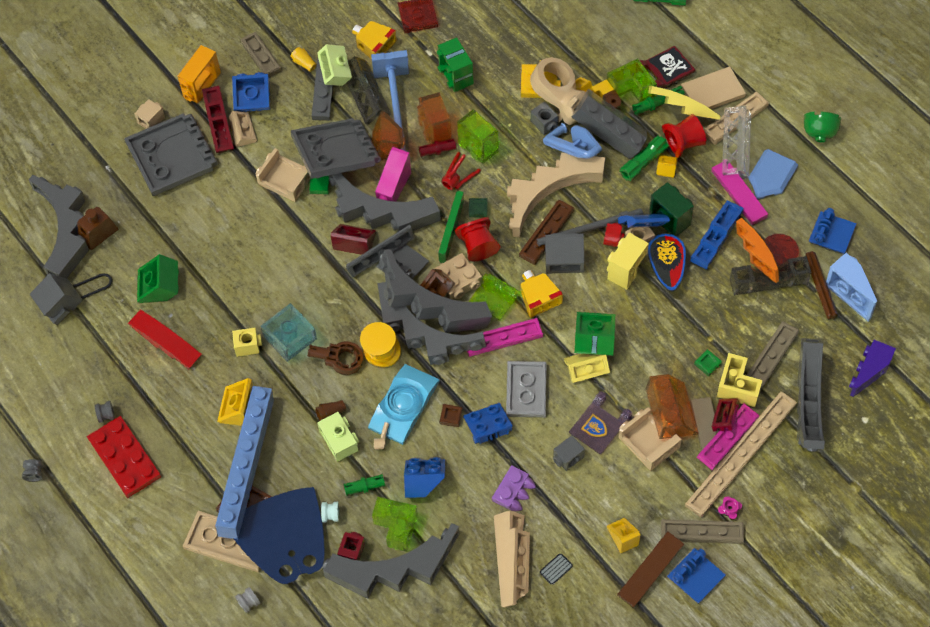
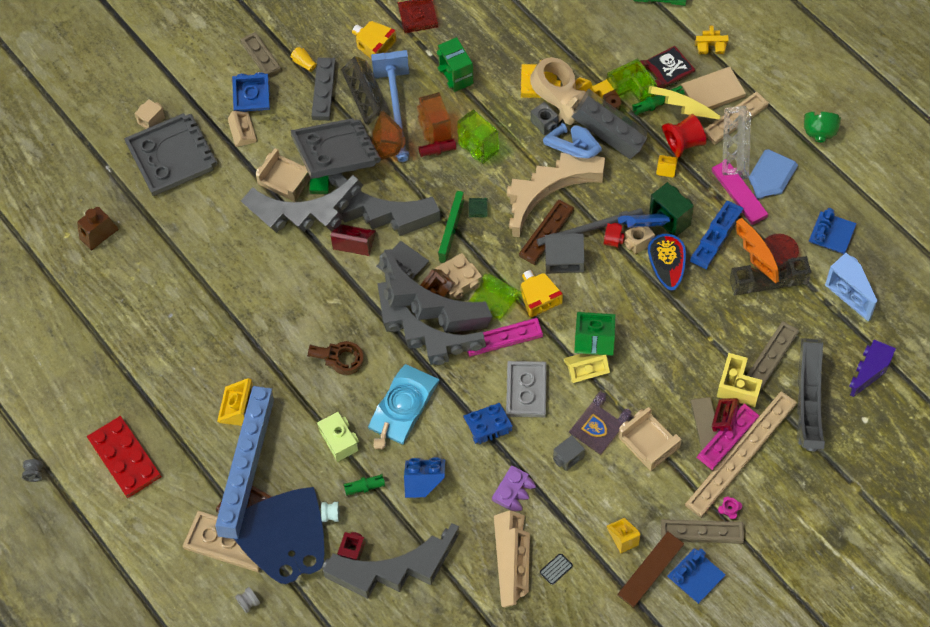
(55, 297): dark grey plate -> none
(69, 245): dark grey arch -> none
(92, 278): black piece -> none
(104, 411): dark grey wheel -> none
(157, 280): green slope -> none
(164, 338): red slope -> none
(199, 74): light orange window -> none
(217, 119): dark red slope -> none
(244, 335): light yellow brick -> none
(288, 332): clear light blue brick -> none
(303, 214): none -> arch
(328, 409): reddish brown cone -> none
(334, 65): yellowish green brick -> none
(372, 256): dark grey slope -> none
(380, 344): yellow hat -> none
(394, 175): dark pink slope -> none
(399, 519): clear neon green brick -> none
(451, 178): red plant -> none
(451, 415): reddish brown tile -> none
(478, 239): red hat -> none
(626, 259): light yellow brick -> none
(653, 150): green axle -> none
(670, 407): clear orange slope -> none
(708, 362): green tile -> none
(711, 38): none -> yellow hips
(821, 286): reddish brown axle -> none

